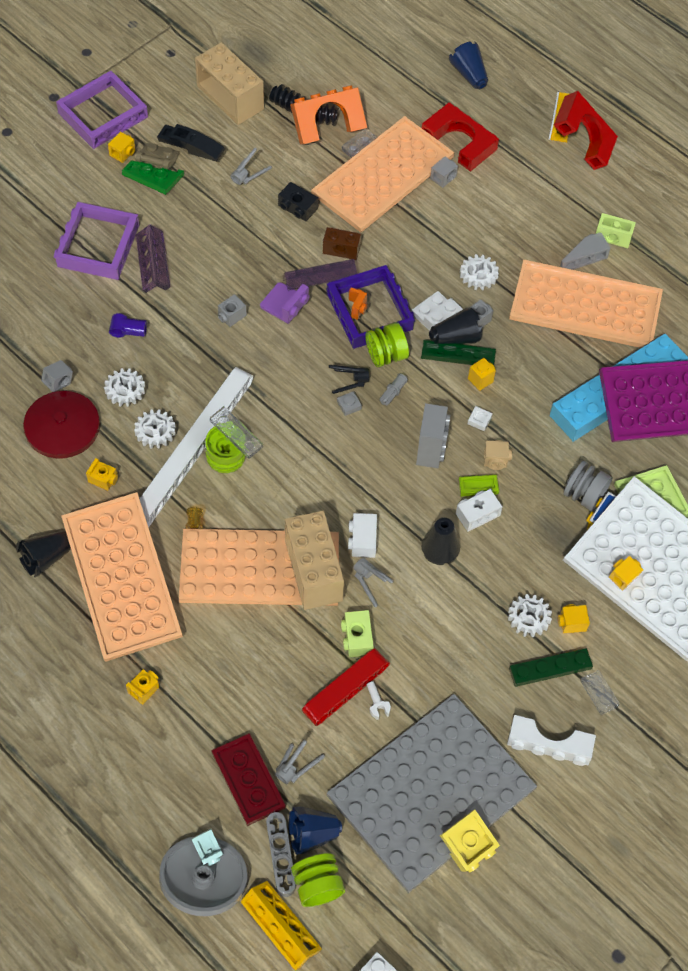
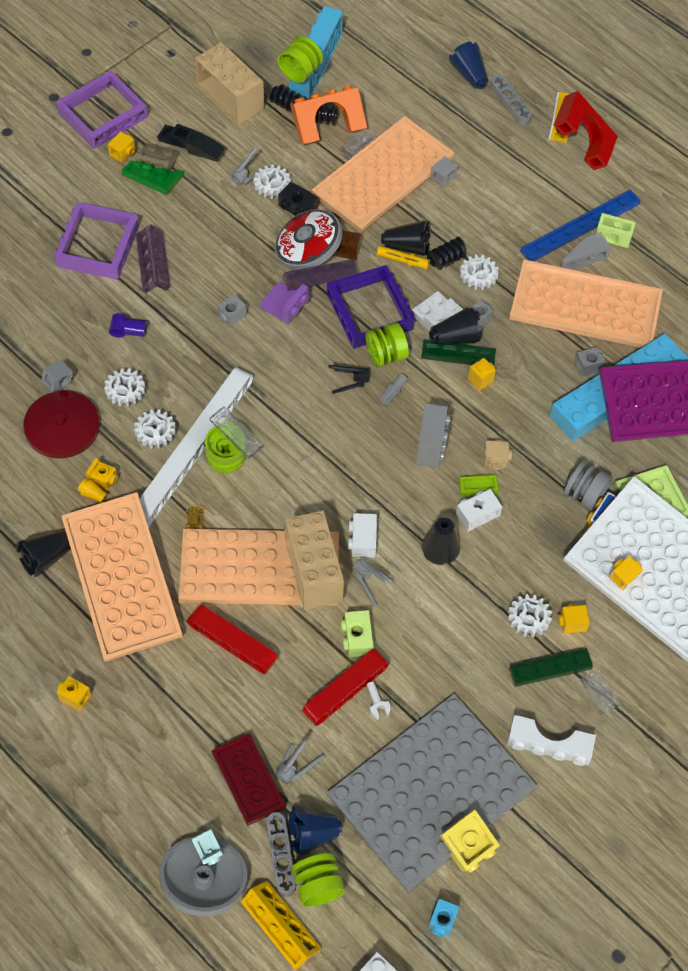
(73, 693): none -> yellow brick
(91, 490): none -> yellow cone
(143, 692): yellow brick -> none
(232, 639): none -> red beam
(271, 181): none -> white gear
(300, 59): none -> lime wheel
(308, 239): none -> dish
(326, 35): none -> medium azure brick
(349, 403): light grey plate -> none
(360, 302): orange bracket -> none
(408, 238): none -> black cone
(423, 263): none -> yellow pin
(446, 909): none -> medium azure brick
(447, 253): none -> black piece
(452, 119): red arch -> none
(479, 418): white plate -> none
(514, 98): none -> light grey beam
(579, 226): none -> blue tile
(583, 362): none -> light grey brick

